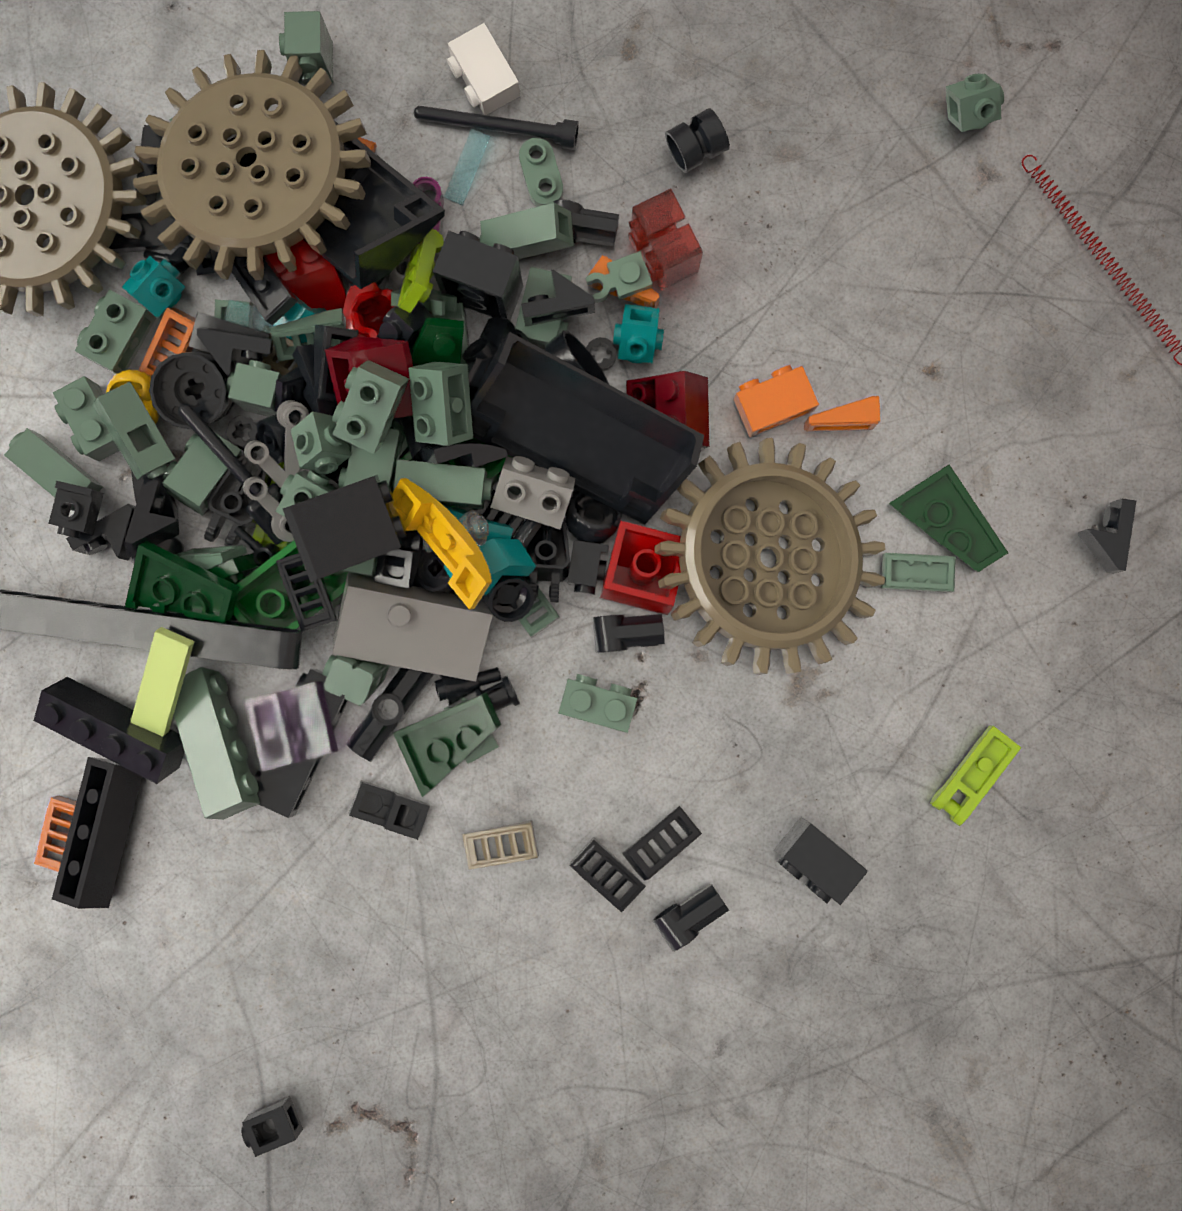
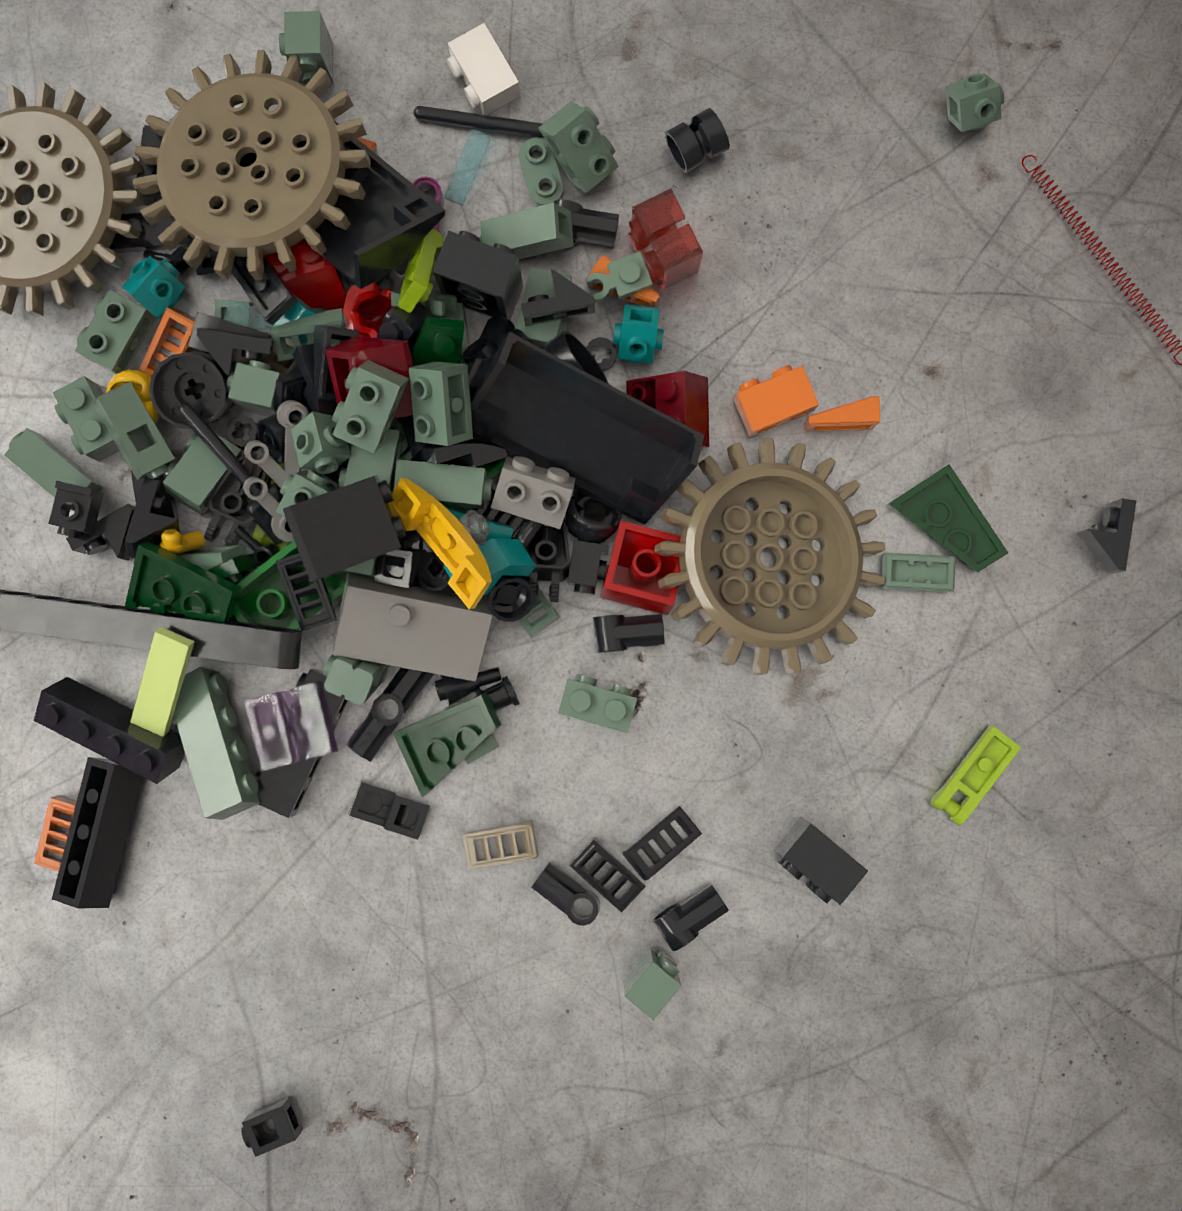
(181, 543): none -> yellow arm
(563, 892): none -> black piece
(579, 146): none -> sand green brick
(652, 983): none -> sand green brick

